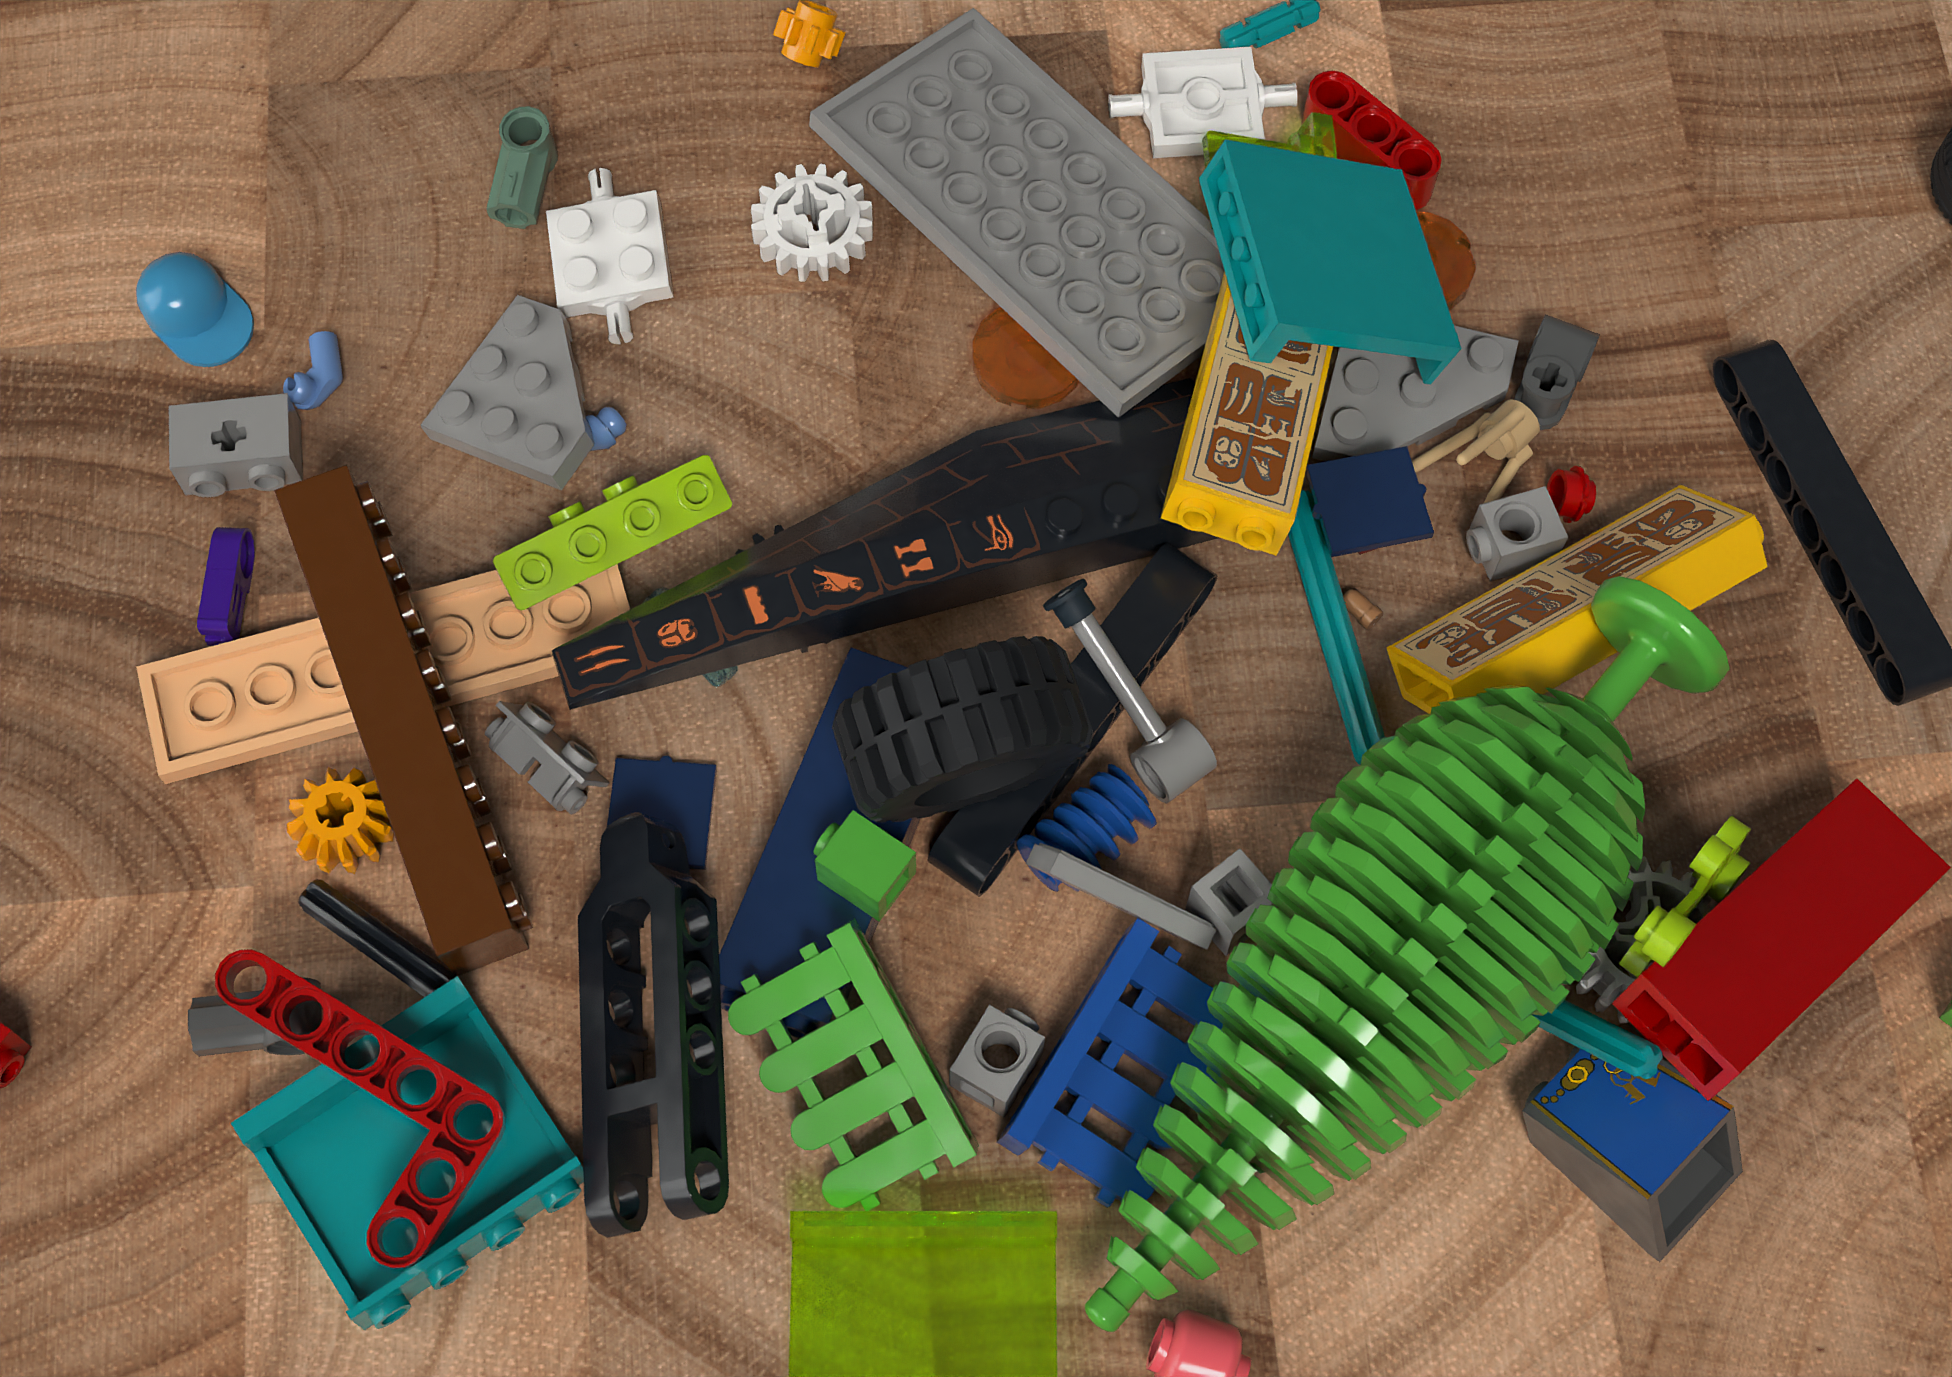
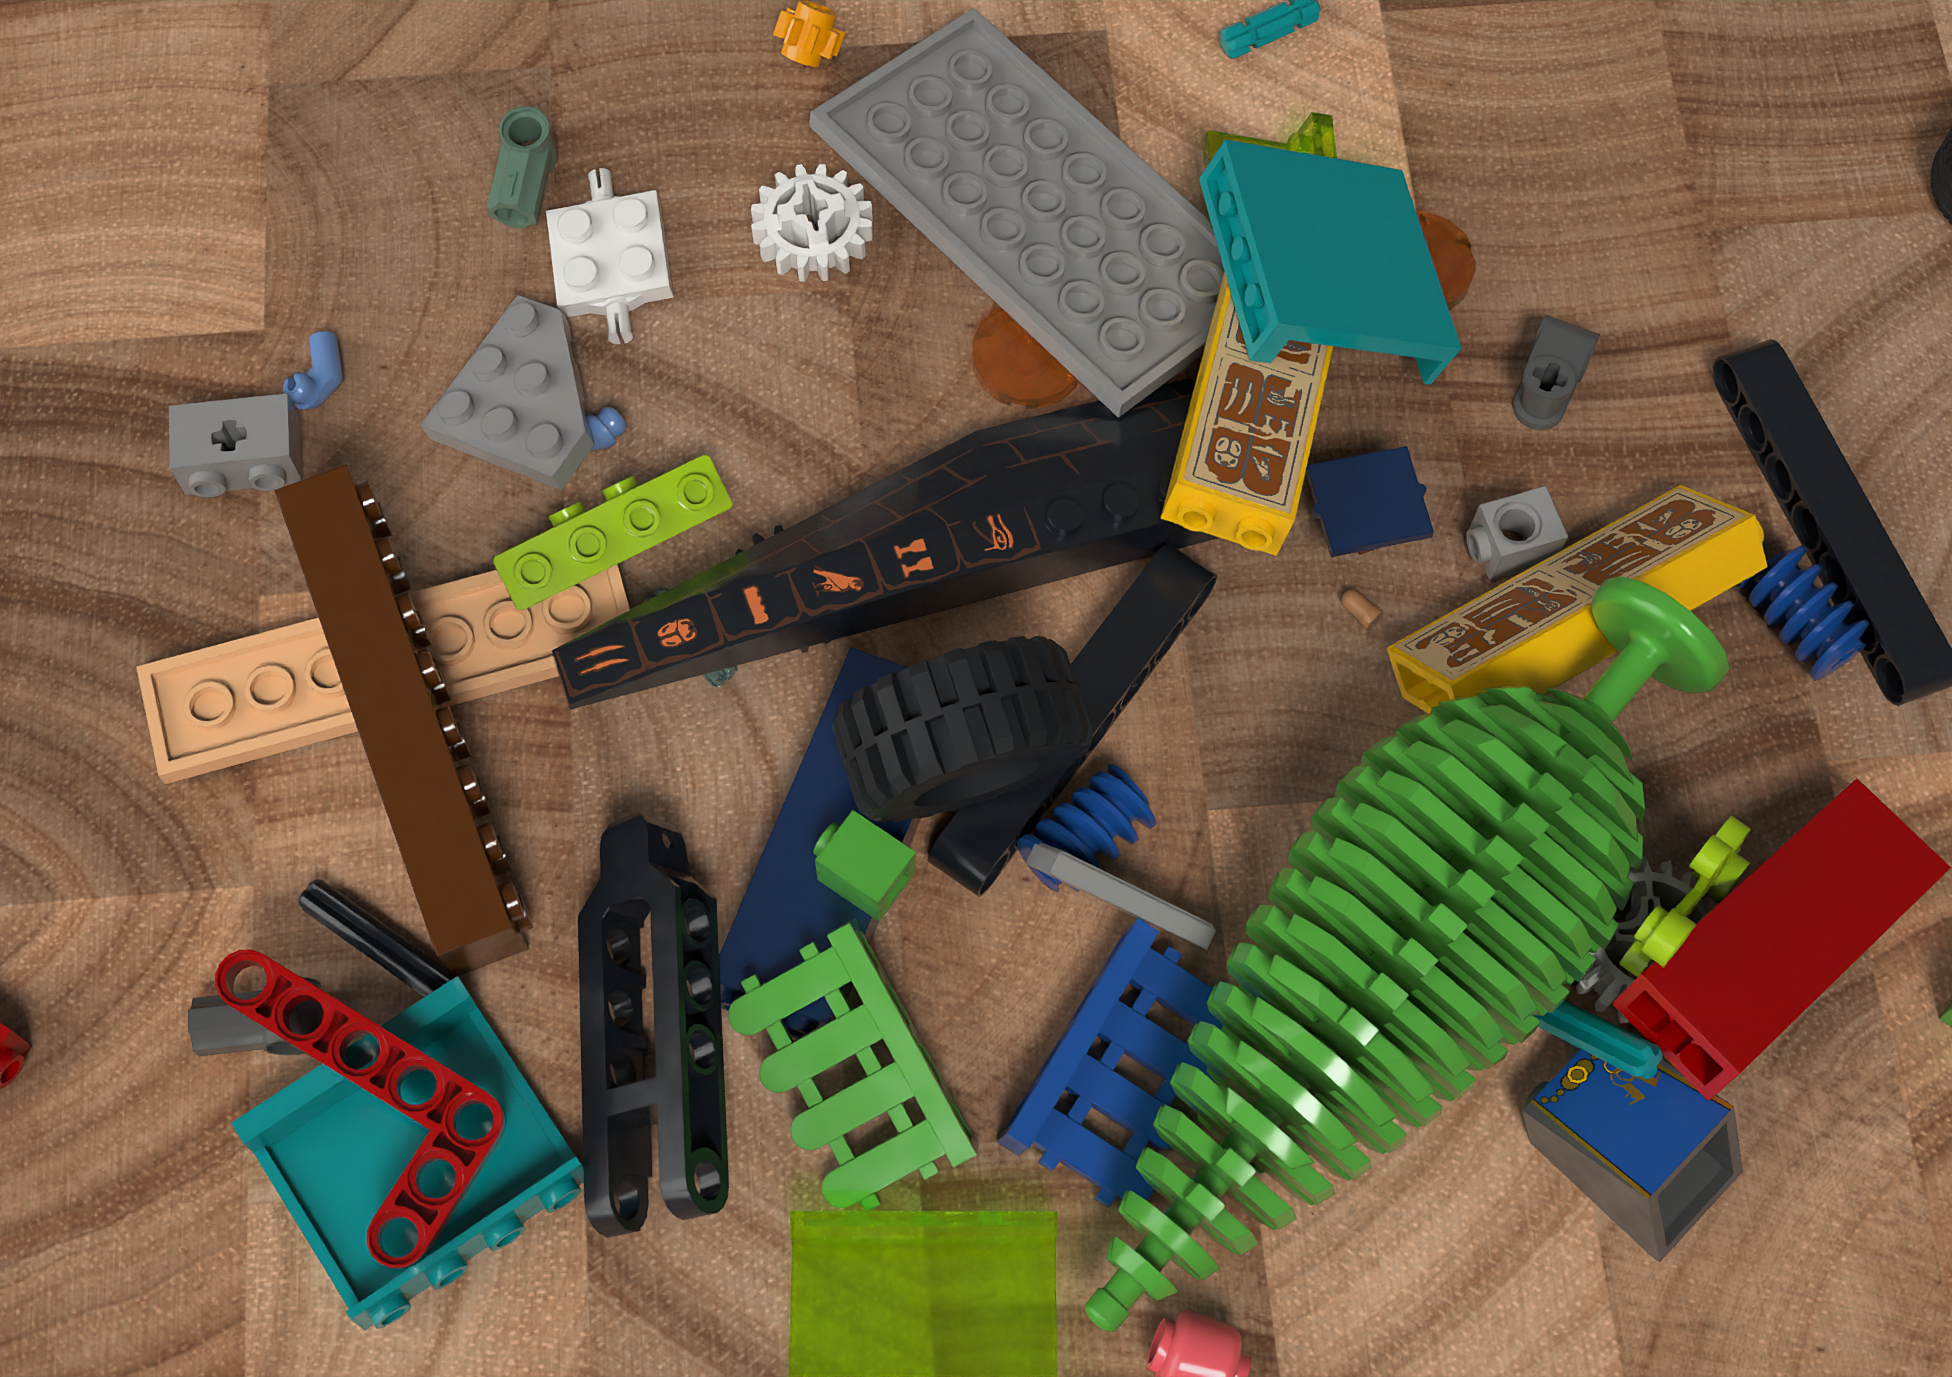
(193, 310): dark azure cap -> none
(226, 584): dark purple piece -> none
(319, 821): light orange gear -> none
(564, 766): light grey hinge -> none
(670, 792): dark blue piece -> none
(990, 1085): light grey brick -> none
(1171, 755): light grey piece -> none
(1200, 92): white plate -> none
(1229, 898): light grey brick -> none
(1334, 629): teal axle -> none
(1363, 117): red beam -> none
(1384, 405): light grey plate -> none
(1499, 435): tan plant -> none
(1572, 493): red plate -> none
(1806, 612): none -> blue piece

